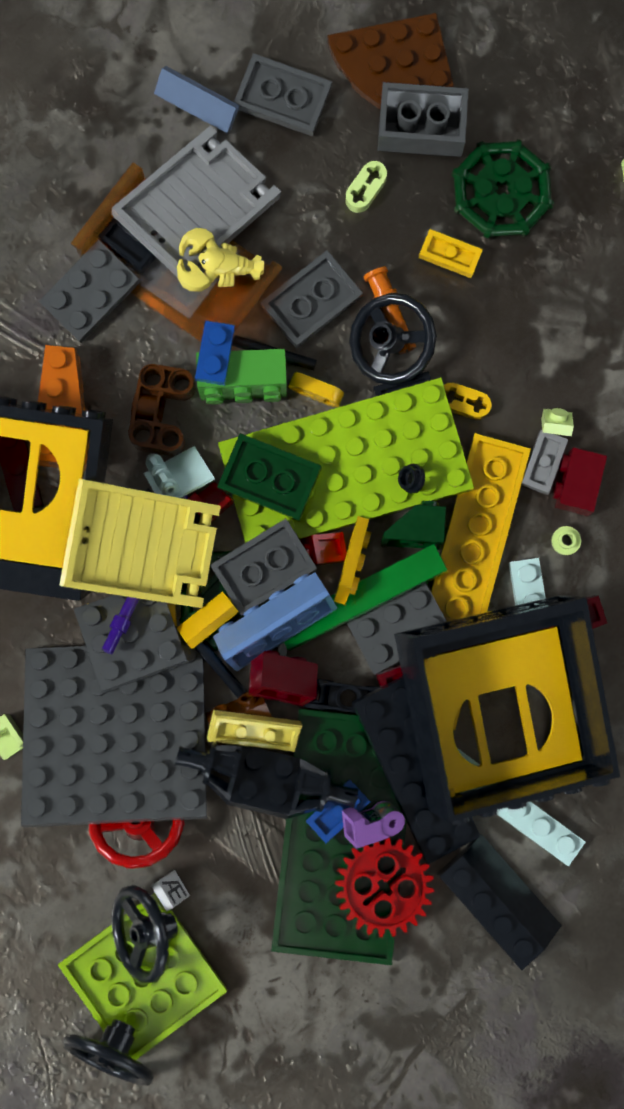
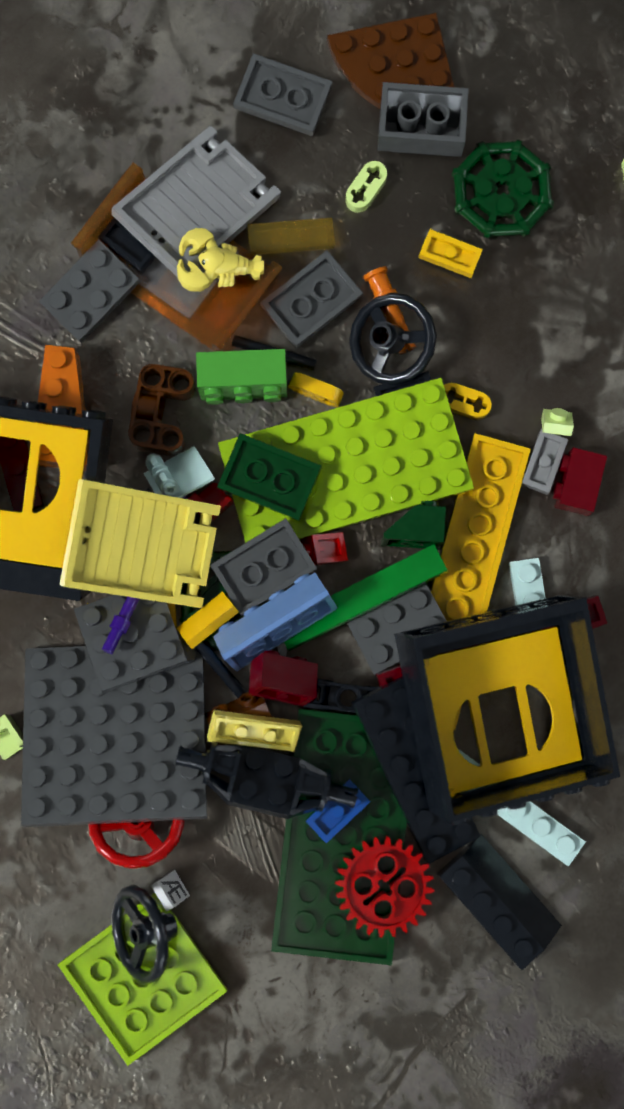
(111, 1053): black piece -> none
(196, 99): sand blue tile -> none
(215, 353): blue plate -> none
(291, 236): none -> clear yellow tile
(353, 561): yellow plate -> none
(372, 824): medium lavender leg -> none
(412, 478): black plate -> none
(557, 542): yellowish green plate -> none

